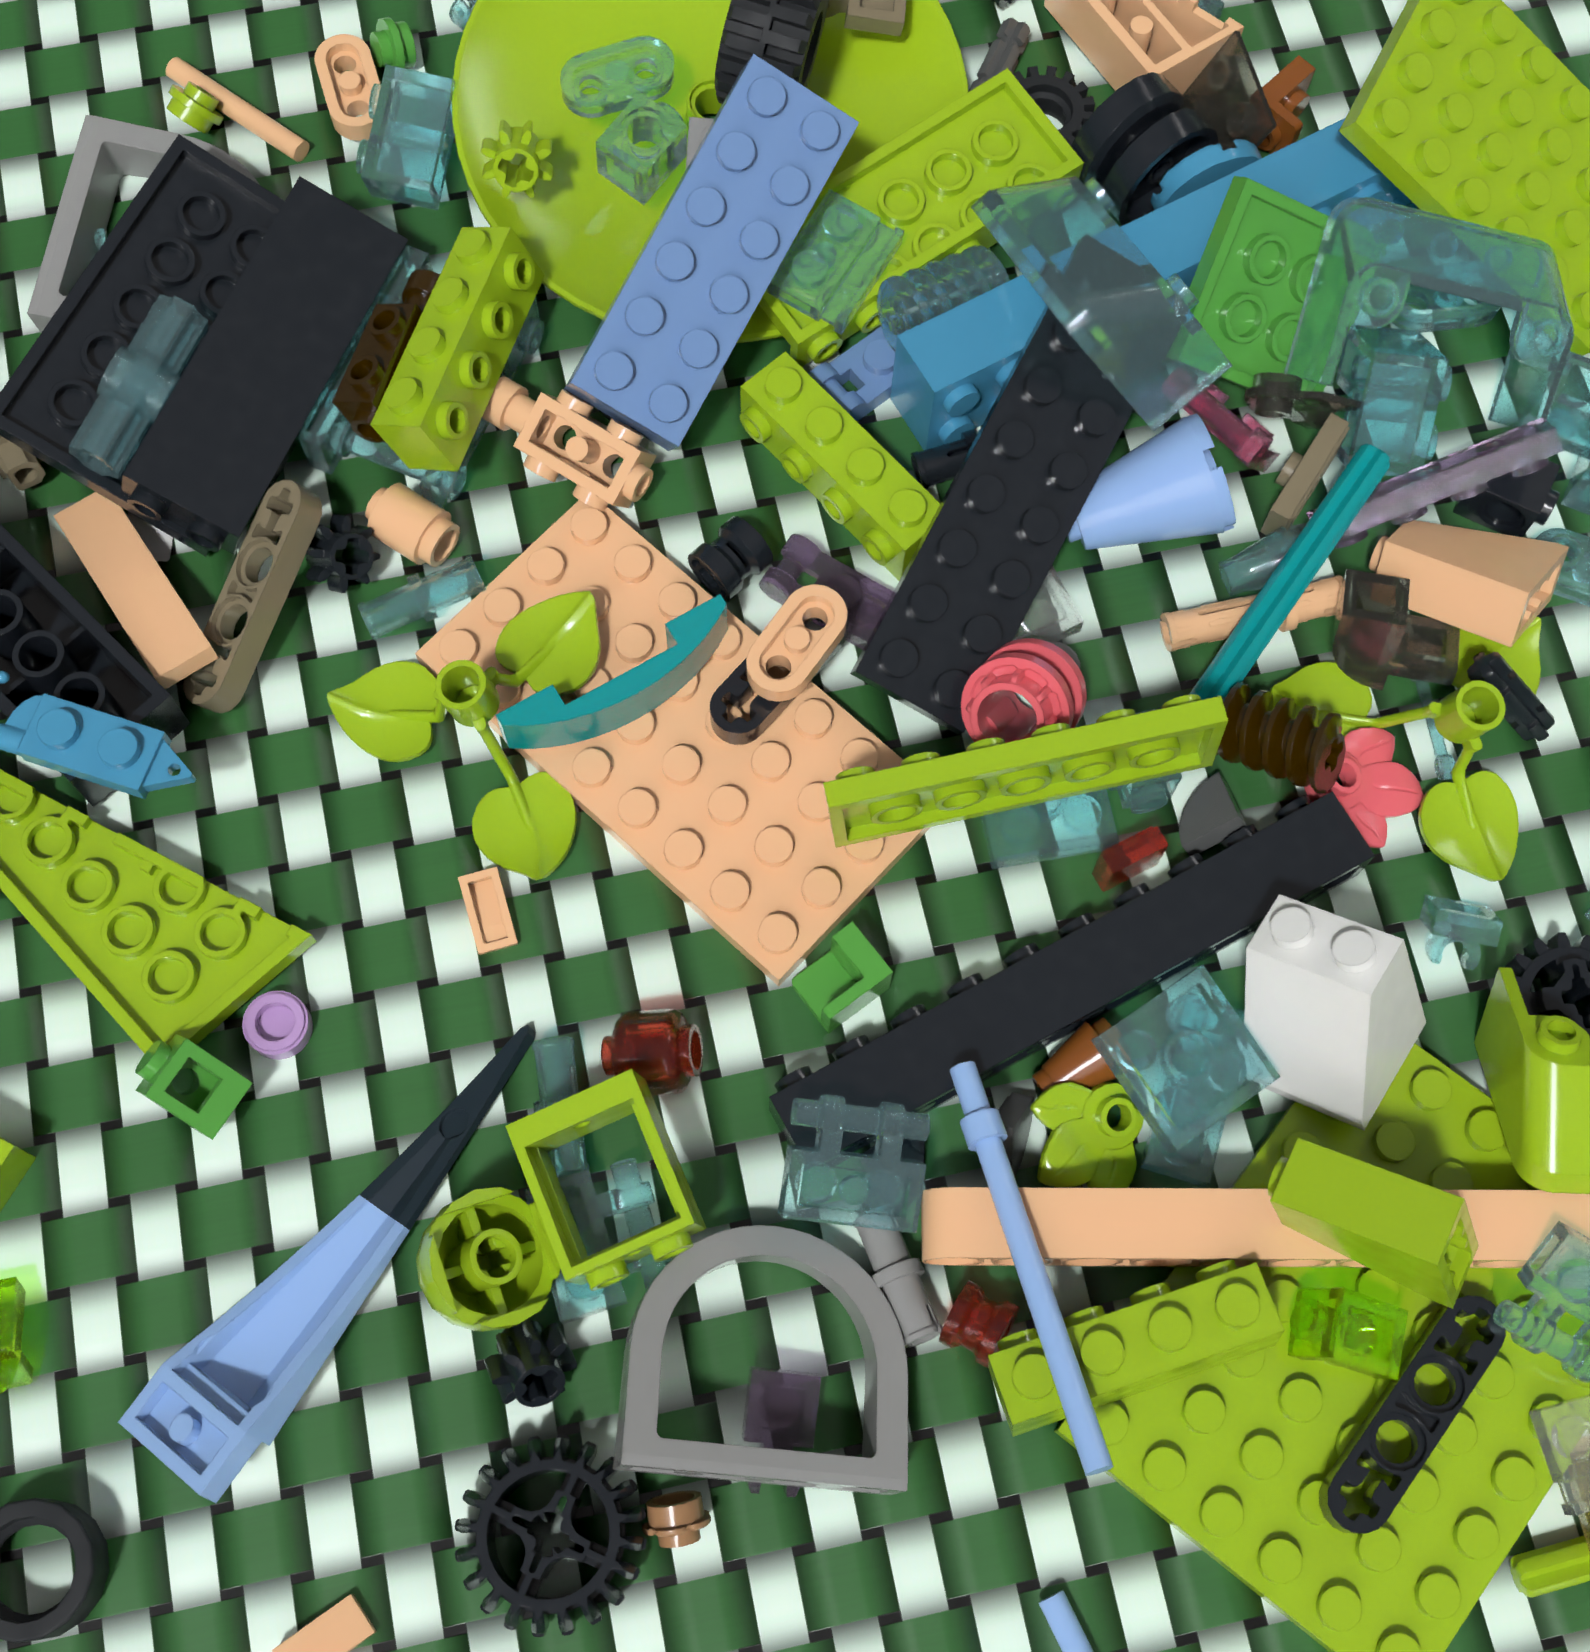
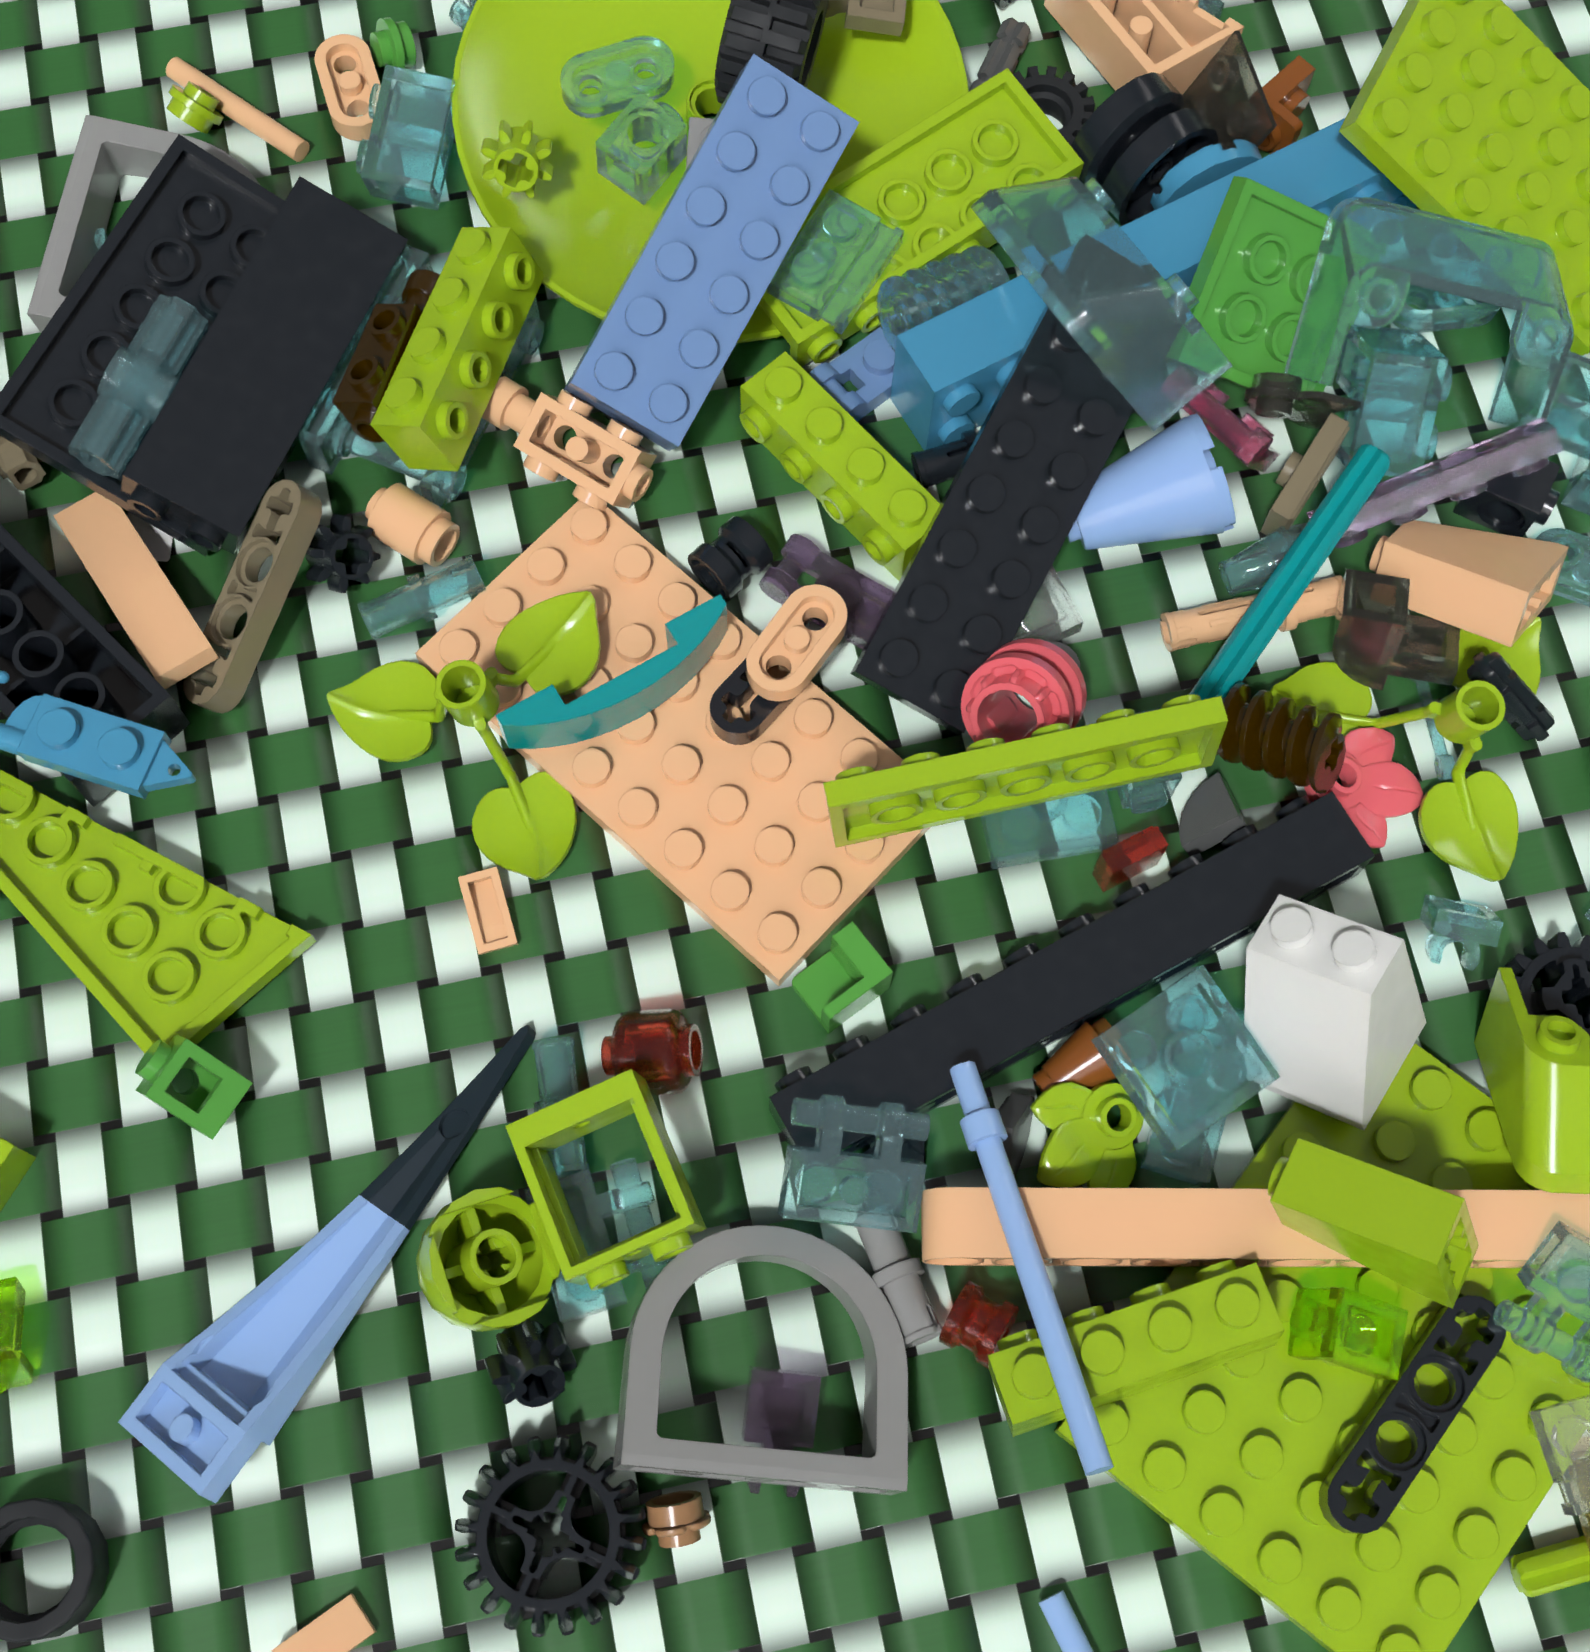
(277, 1025): lavender tile -> none

